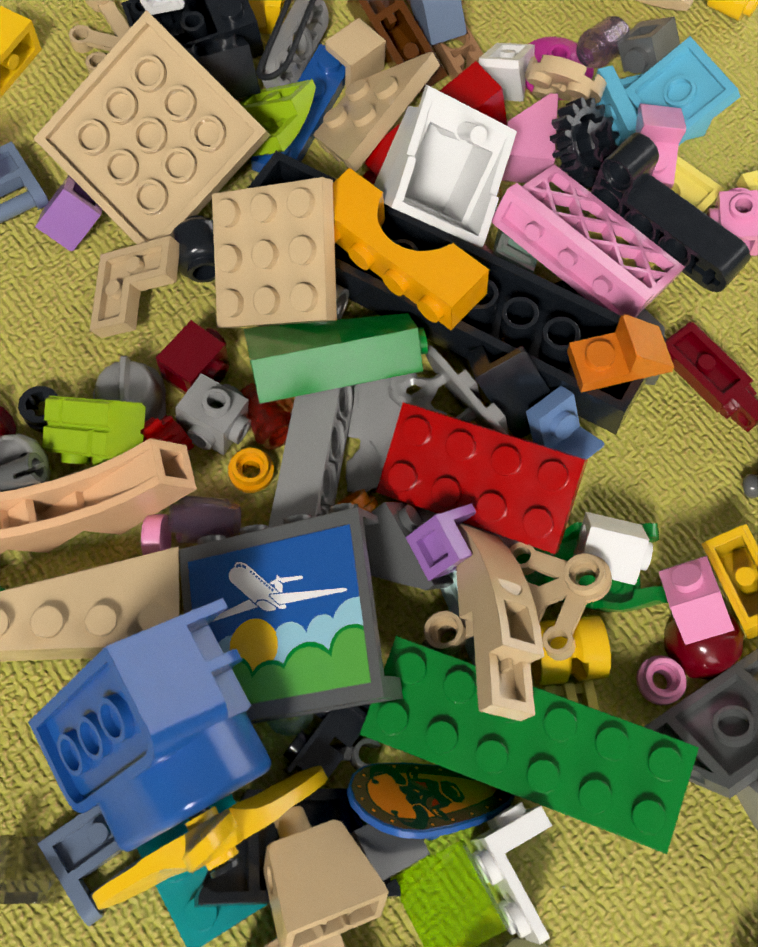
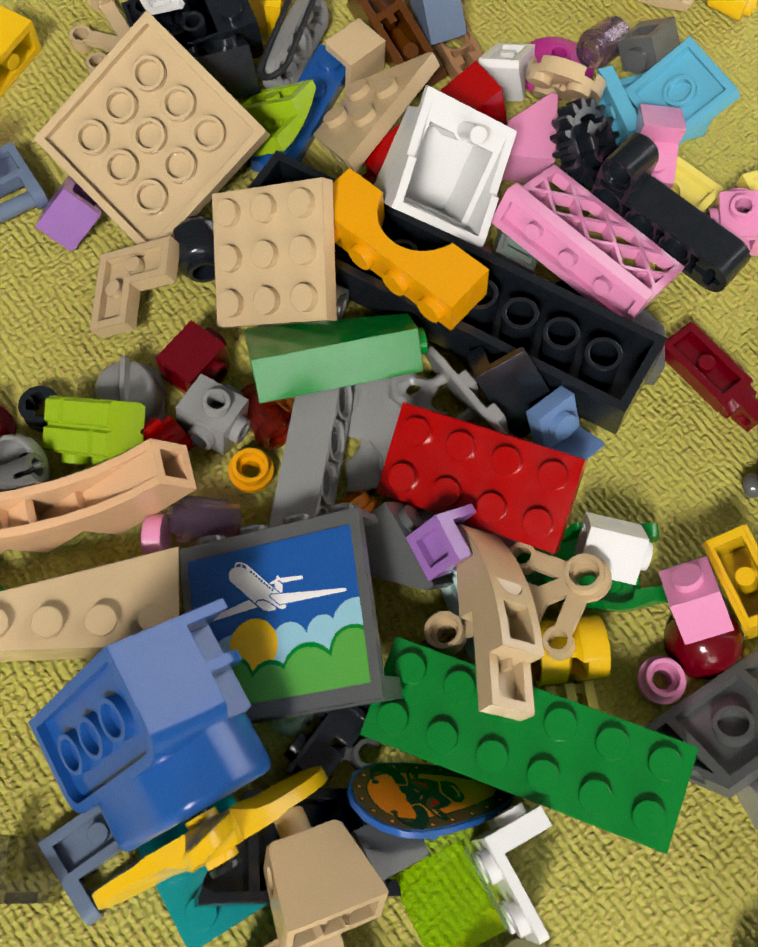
(620, 357): orange slope -> none

